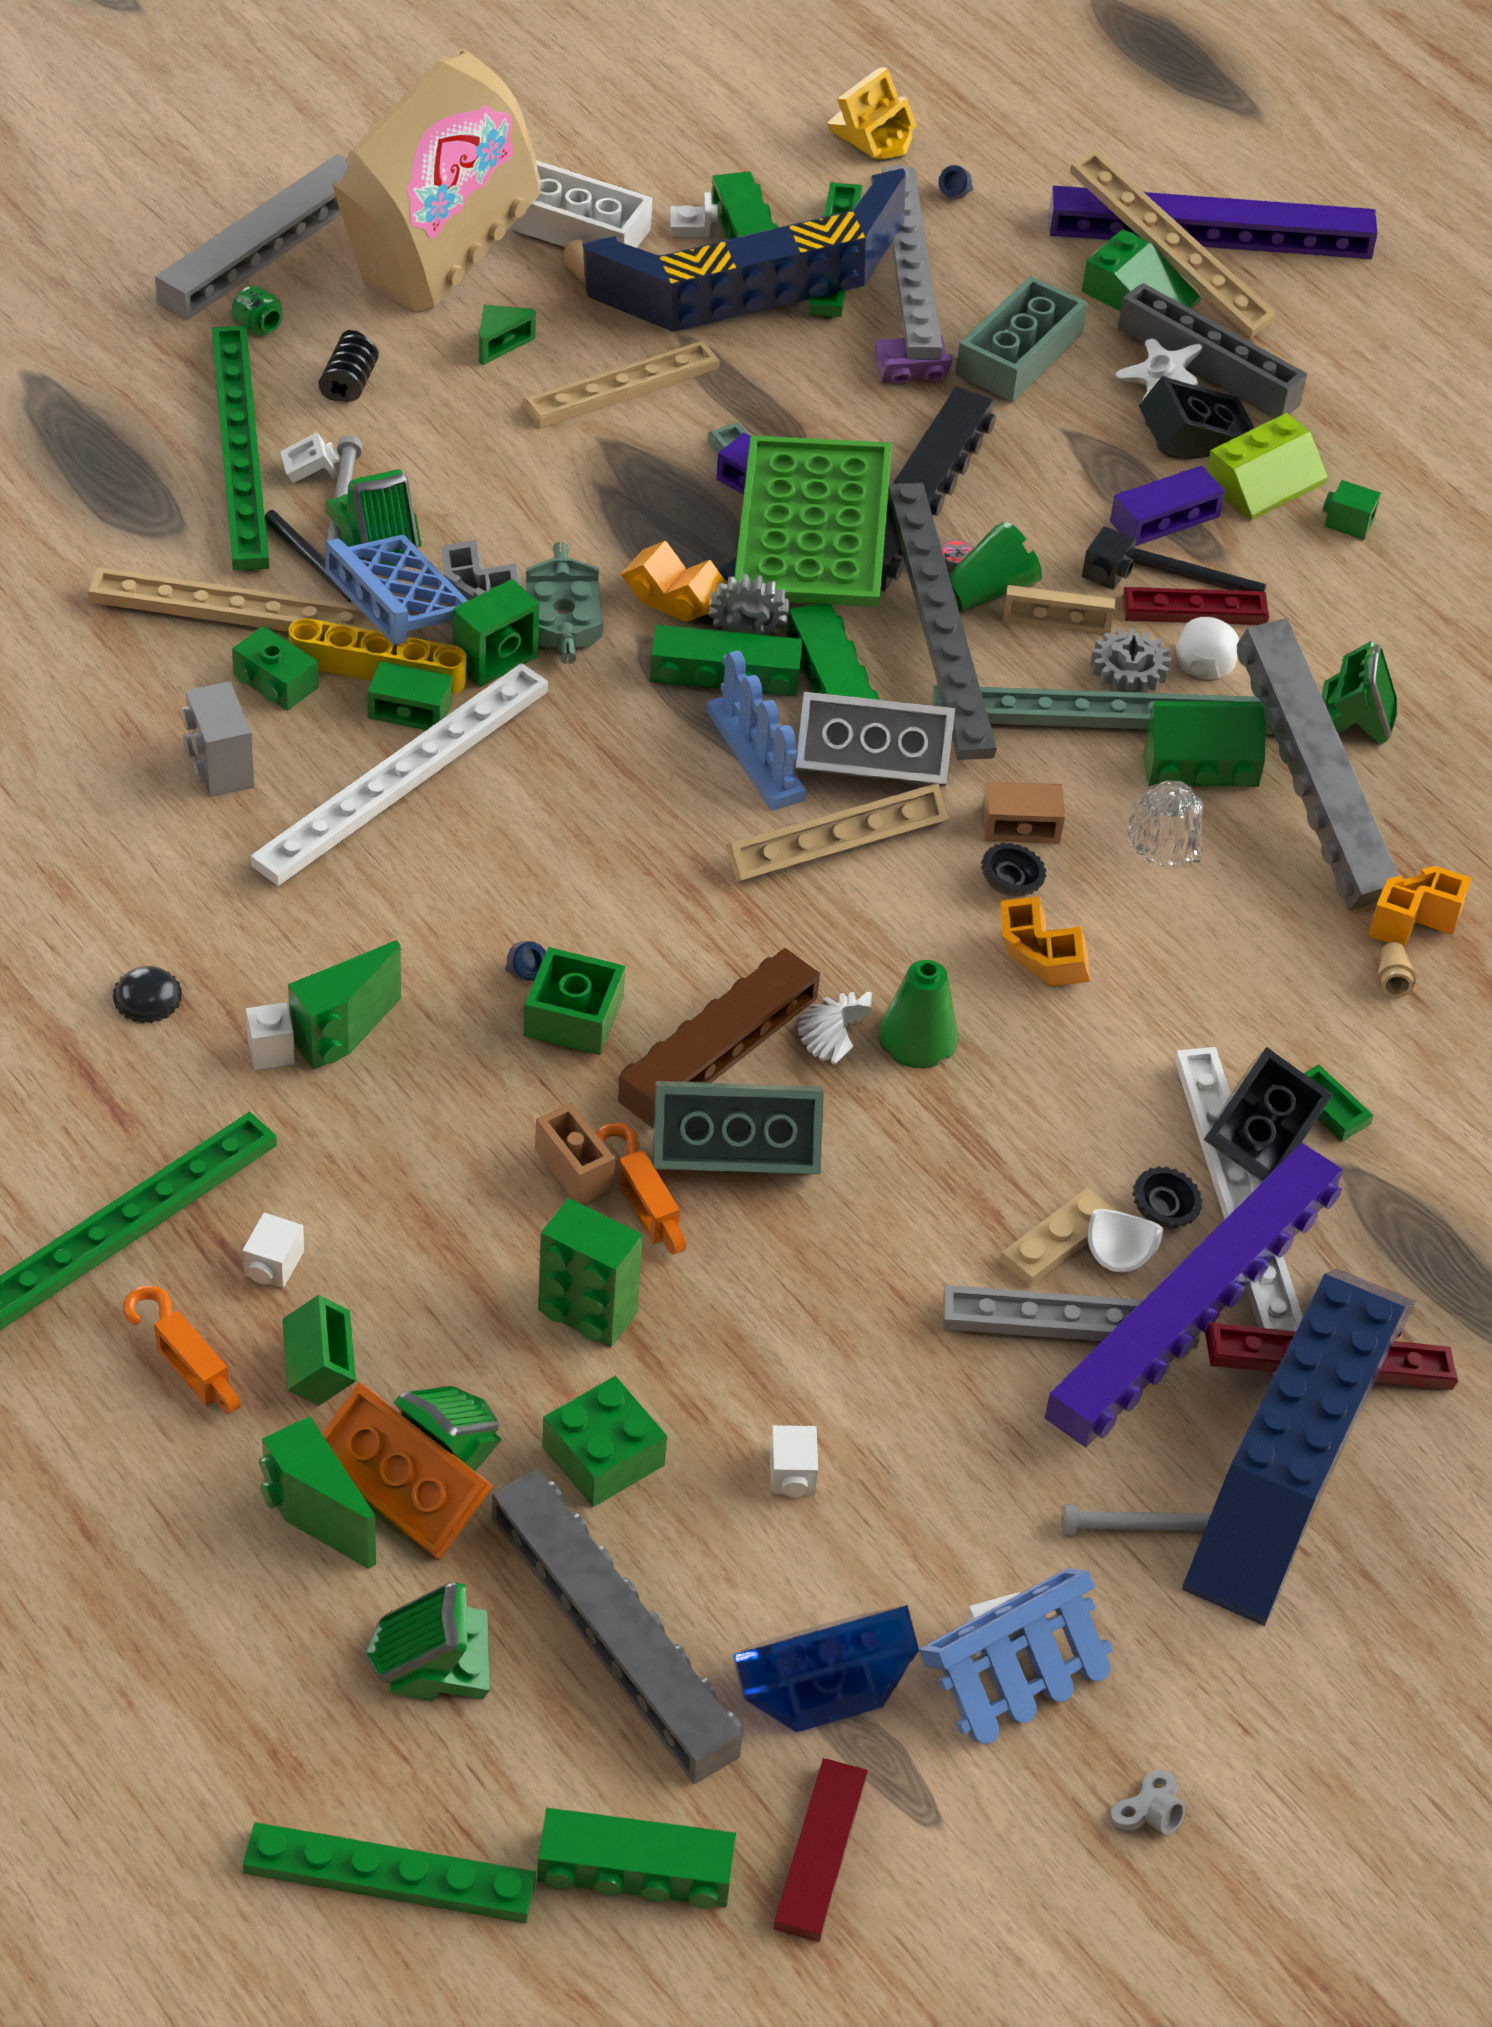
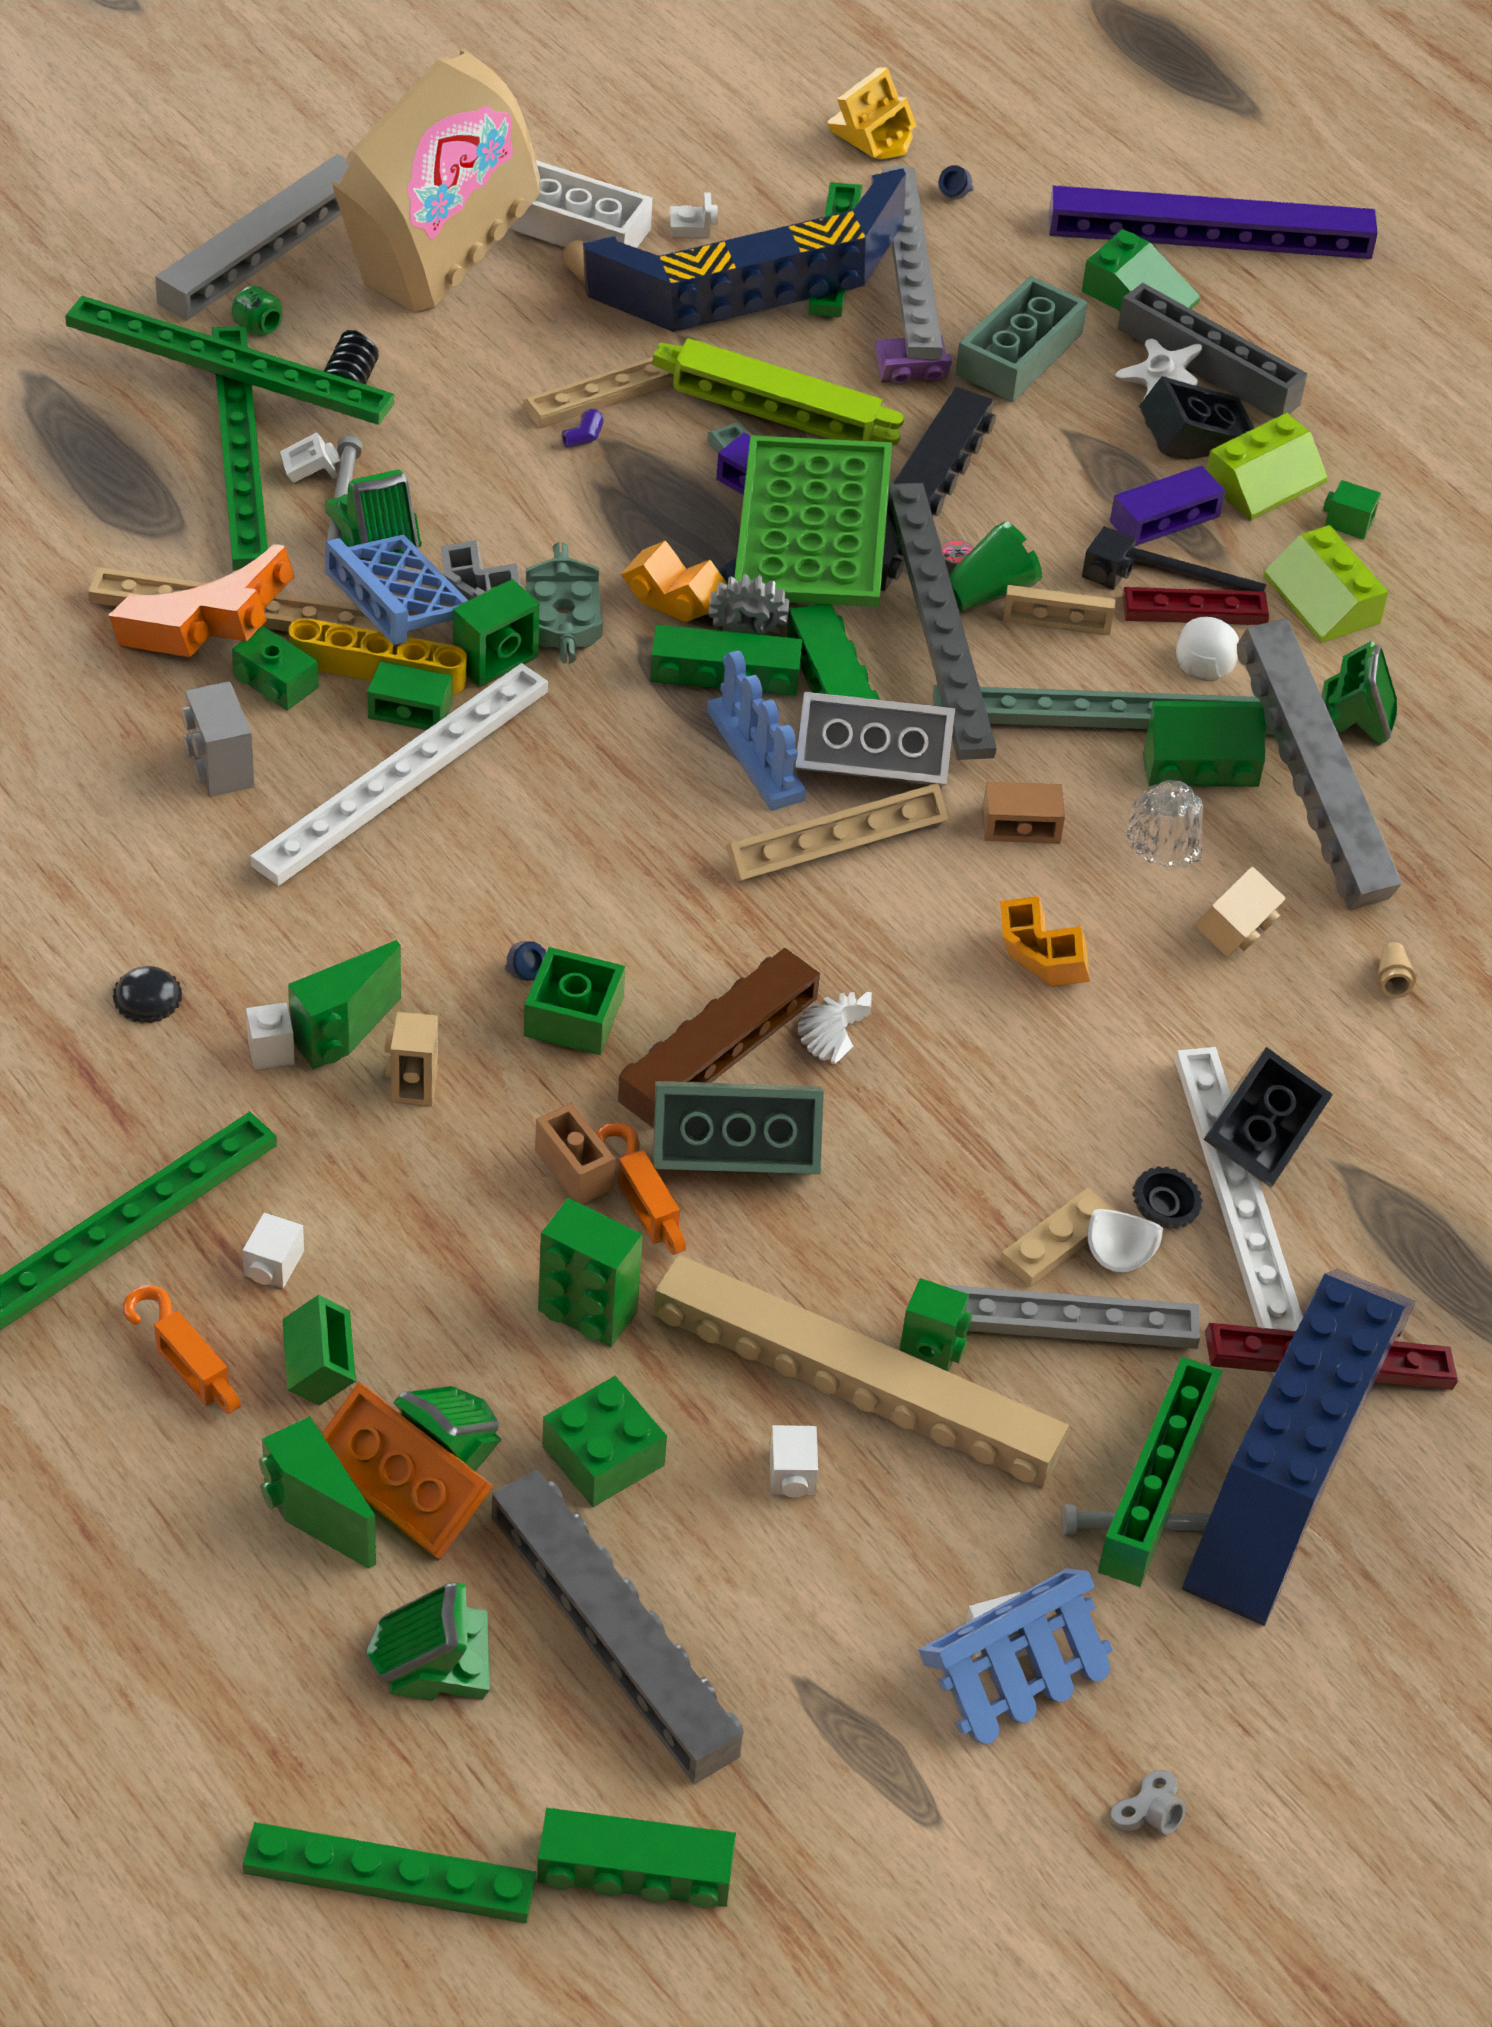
(224, 608): none -> orange arch
(230, 360): none -> green plate
(300, 545): black bar -> none
(412, 1058): none -> tan brick
(504, 330): green slope -> none
(586, 432): none -> dark purple arm
(740, 205): green brick -> none
(777, 393): none -> lime hinge
(820, 1850): dark red tile -> none
(828, 1668): clear blue wedge -> none
(861, 1371): none -> tan brick
(921, 1018): green cone -> none
(936, 1324): none -> green brick
(1013, 869): black hat -> none
(1130, 661): light grey gear -> none
(1159, 1472): none -> green brick
(1173, 243): tan plate -> none
(1193, 1296): dark purple brick -> none
(1240, 911): none -> tan brick
(1327, 585): none -> lime slope
(1343, 1112): green tile -> none
(1427, 899): light orange brick -> none

